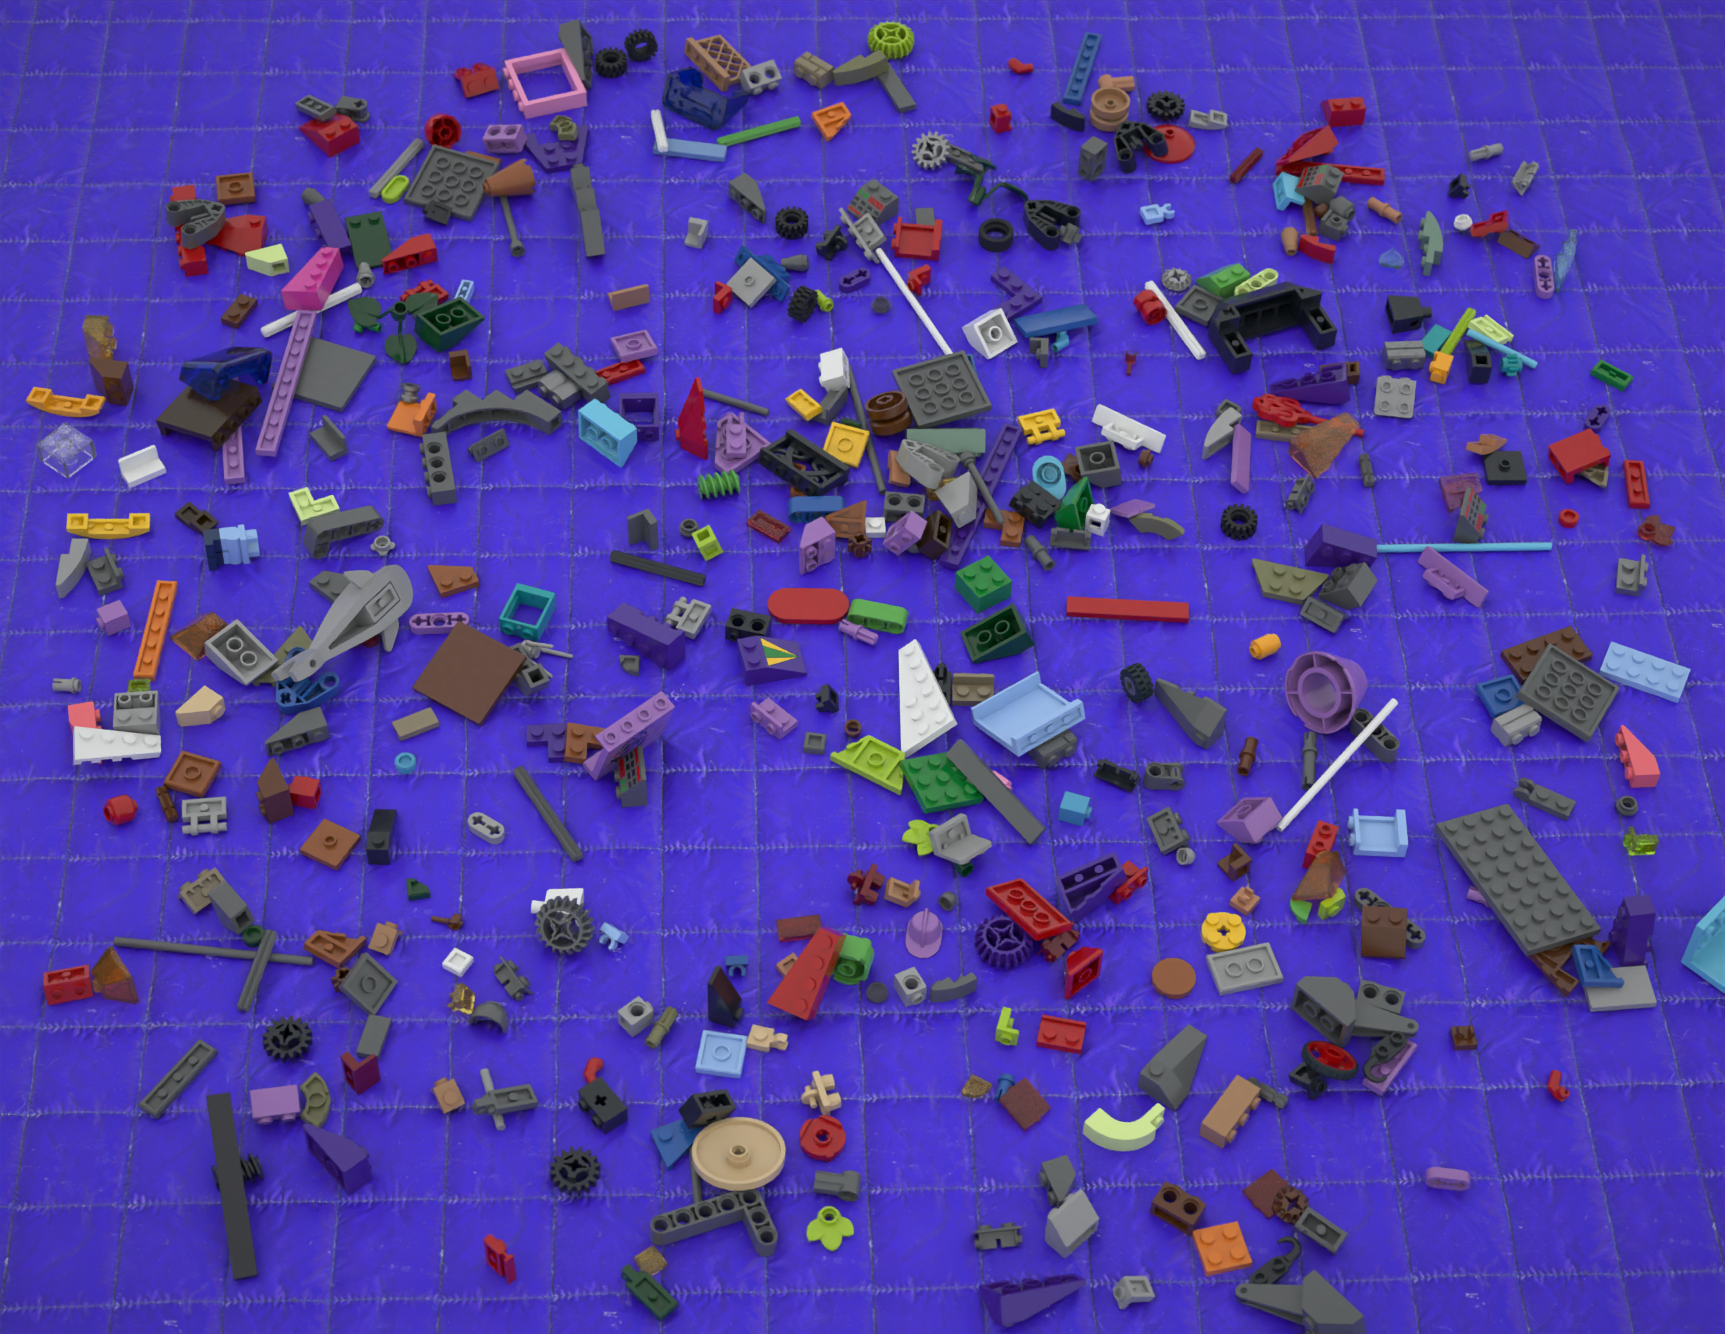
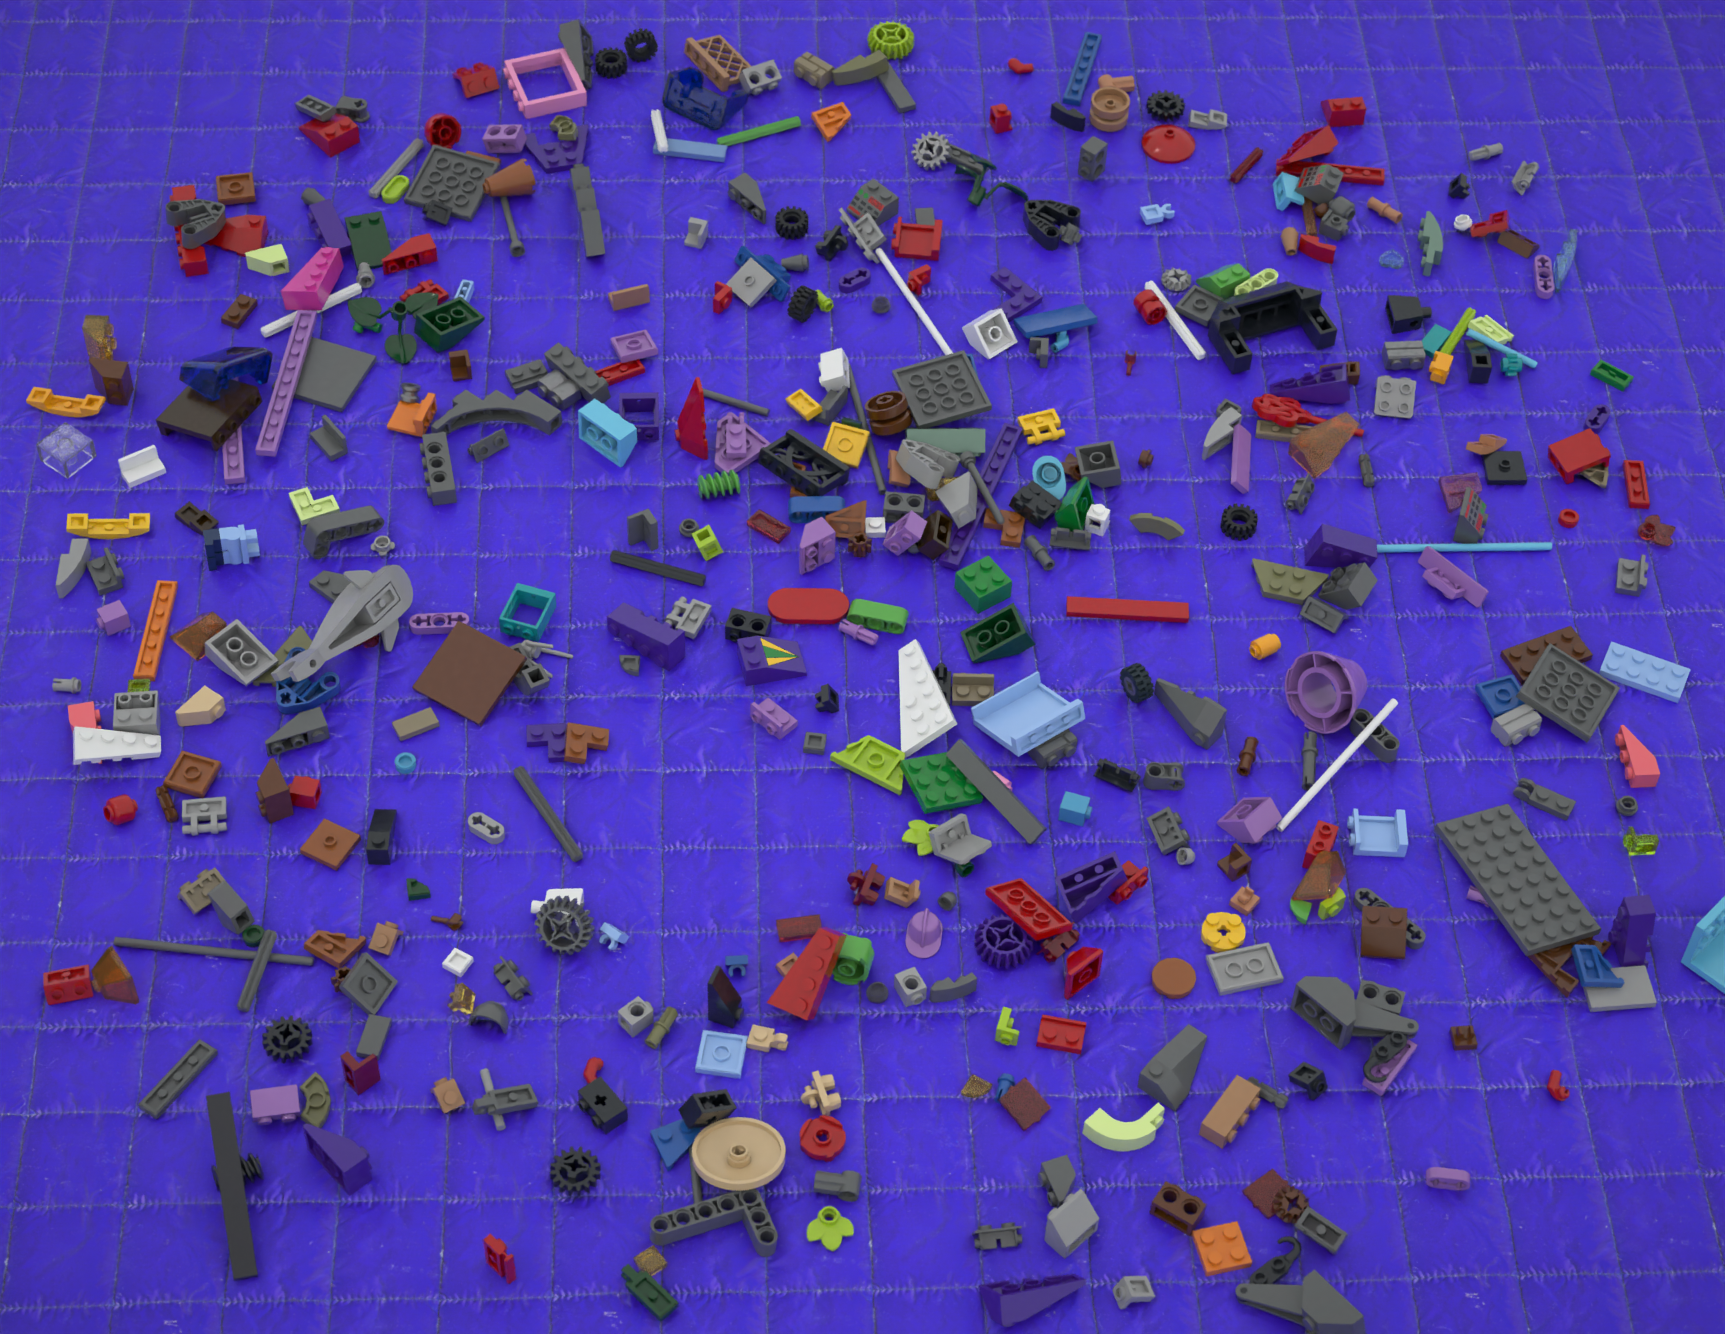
(452, 579): dark orange wing -> none
(631, 779): dark grey slope -> none
(633, 730): medium lavender panel -> none
(853, 725): hinge -> none
(996, 225): black tyre -> none
(1127, 431): white bracket -> none
(1129, 134): black connector -> none
(1131, 508): medium lavender piece -> none
(1332, 1062): wheel -> none

